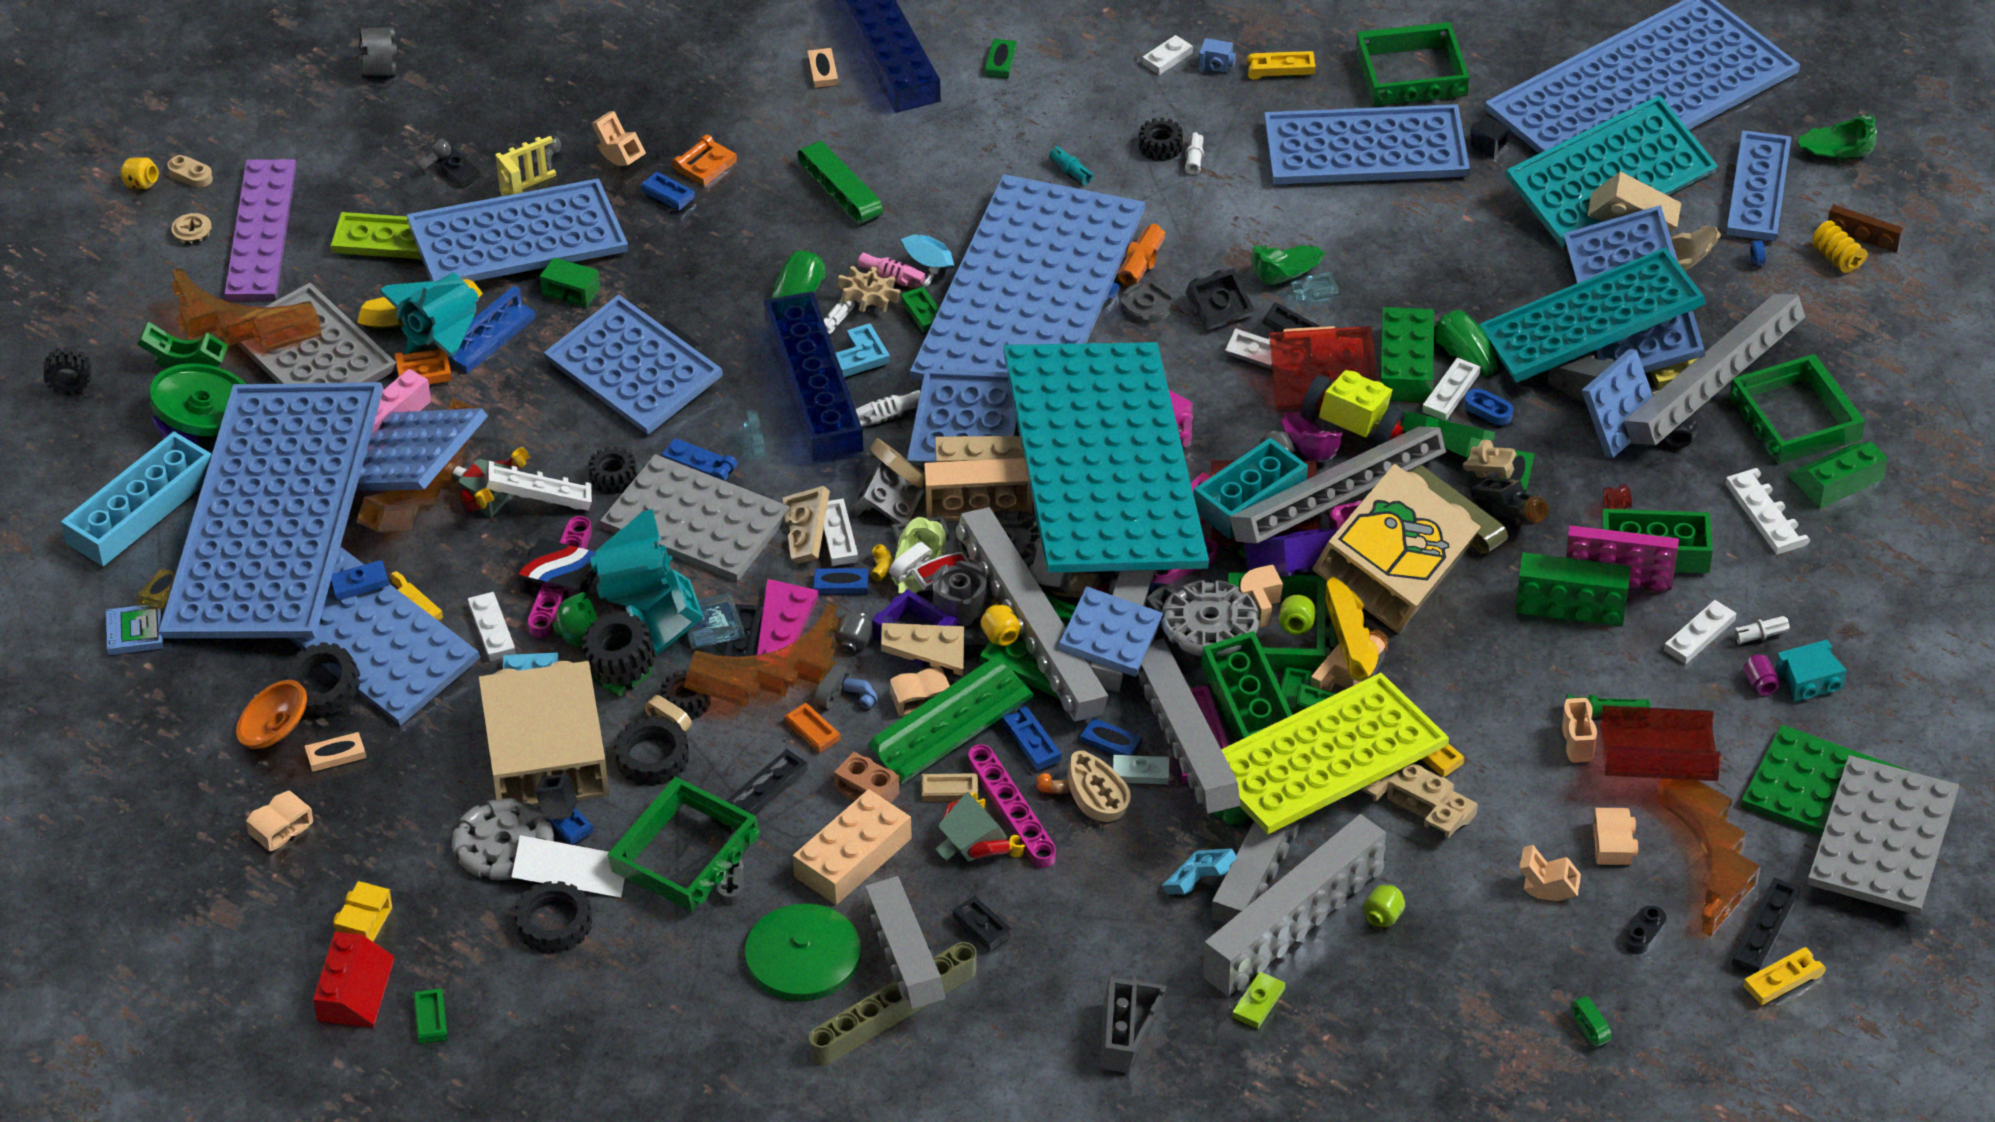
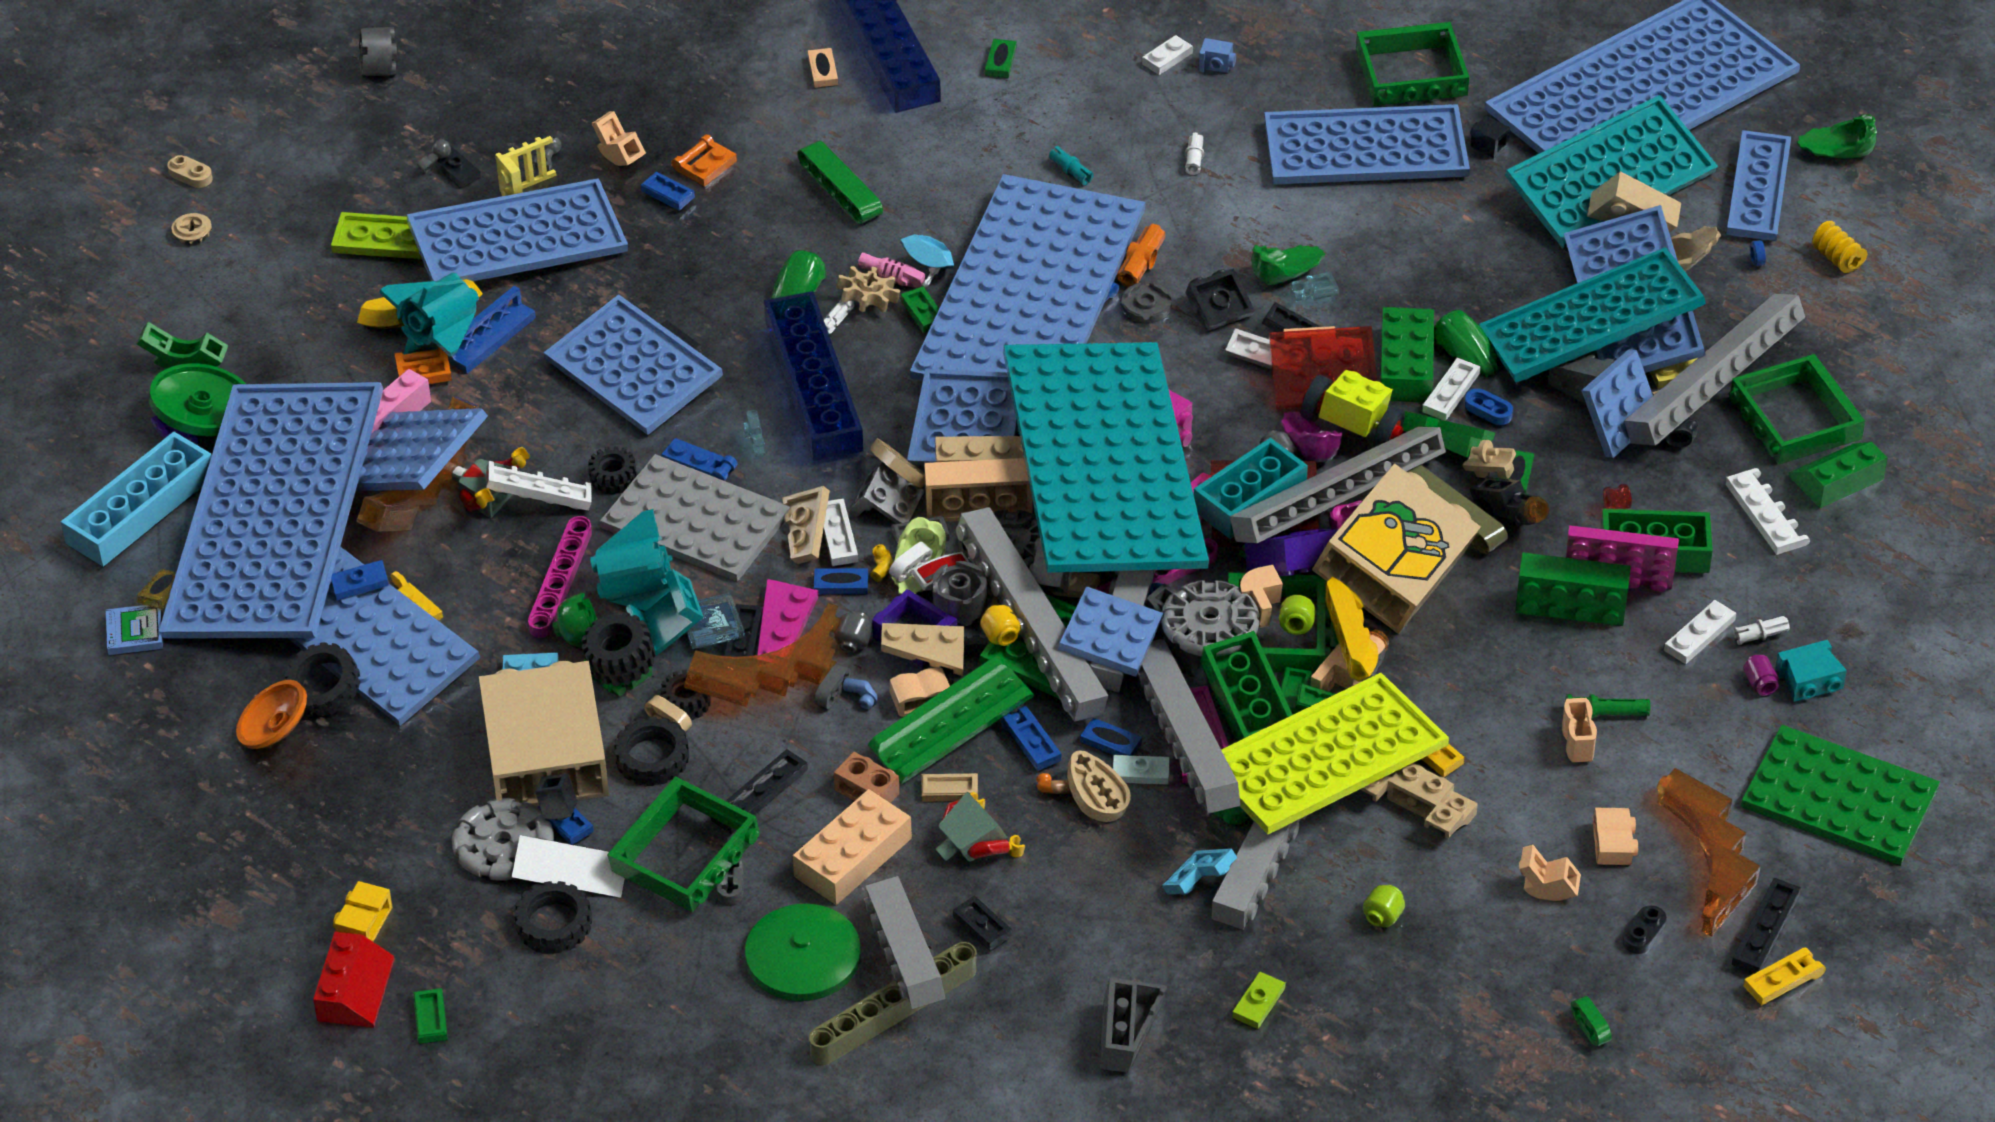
(67, 360): black tyre -> none
(139, 173): yellow head -> none
(235, 323): clear orange arch -> none
(260, 230): medium lavender plate -> none
(279, 820): light nougat brick -> none
(335, 751): light nougat tile -> none
(336, 356): light grey plate -> none
(491, 626): white plate -> none
(558, 567): panel -> none
(564, 275): green piece -> none
(812, 728): orange tile -> none
(866, 351): medium azure plate -> none
(887, 408): white hinge -> none
(1014, 804): dark pink beam -> none
(1160, 130): black tyre -> none
(1280, 64): yellow plate -> none
(1294, 905): light grey brick -> none
(1659, 743): clear red panel -> none
(1867, 228): reddish brown plate -> none
(1883, 835): light grey plate -> none

